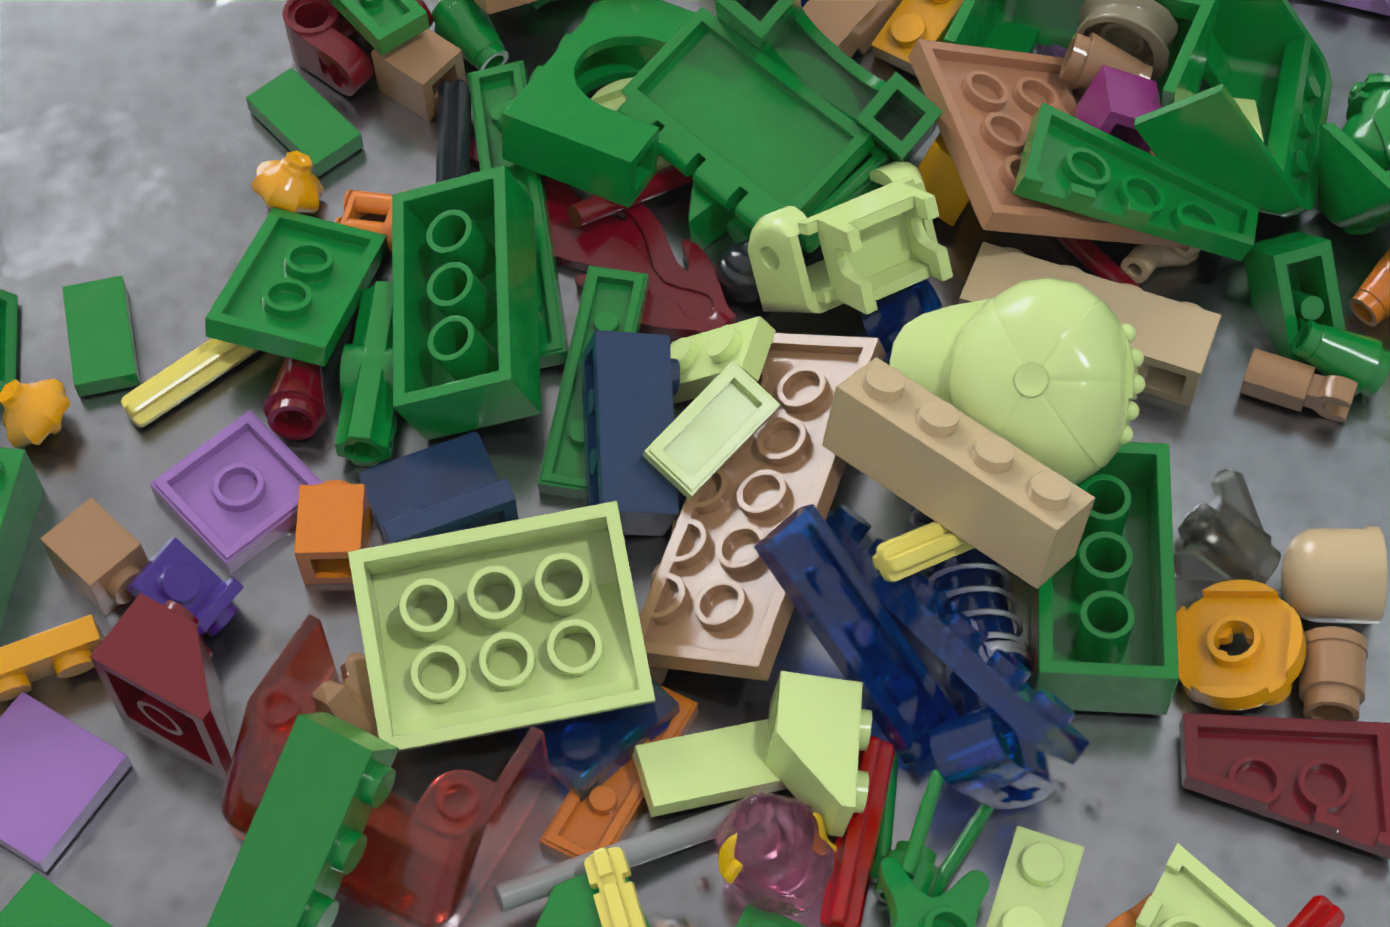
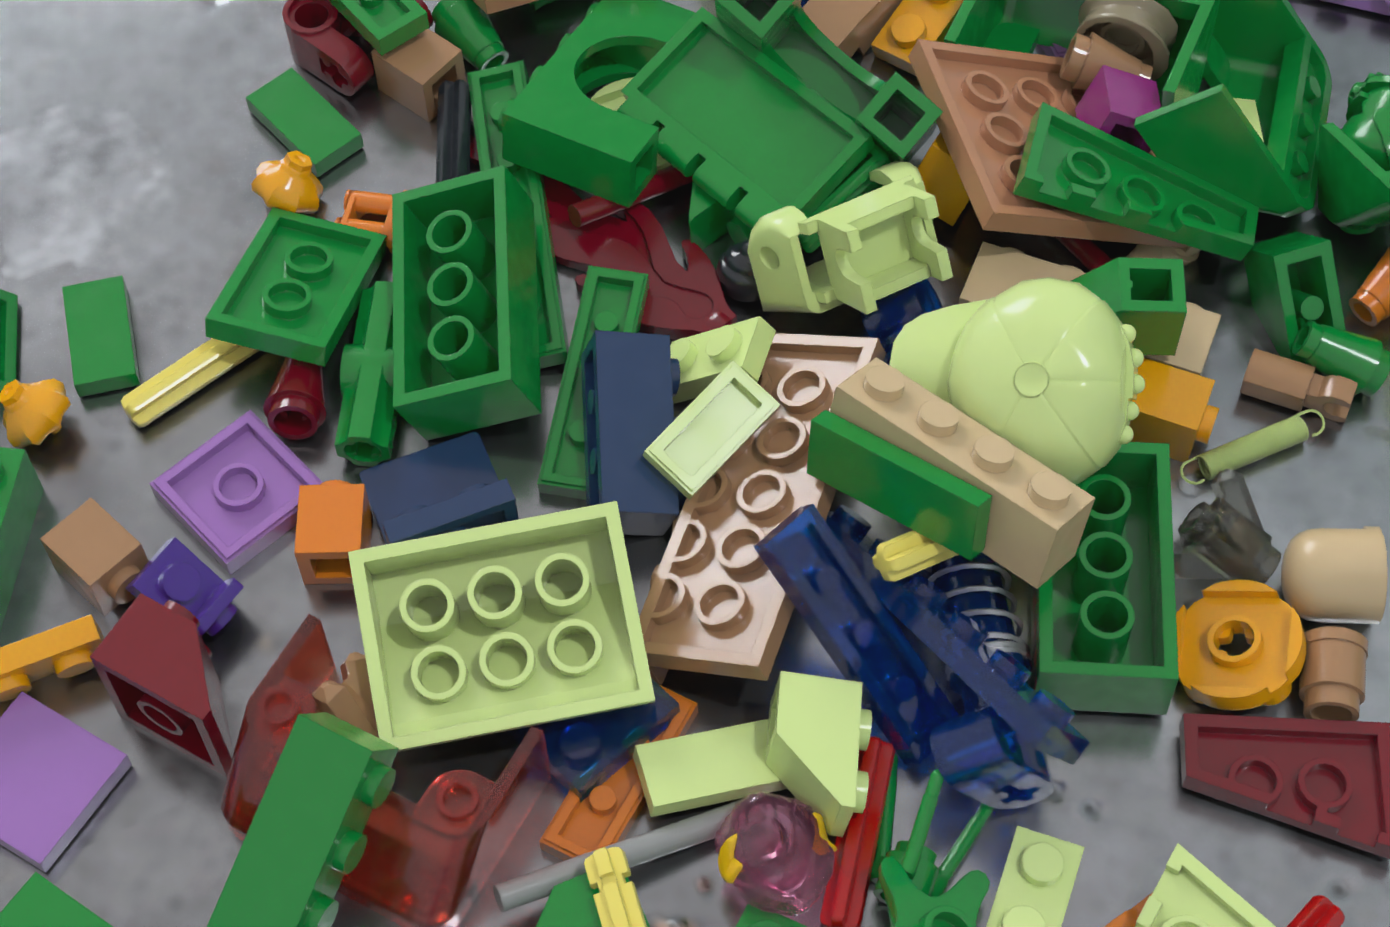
(899, 484): none -> green tile
(1145, 295): none -> green slope
(1173, 409): none -> light orange brick
(1253, 446): none -> yellowish green piece

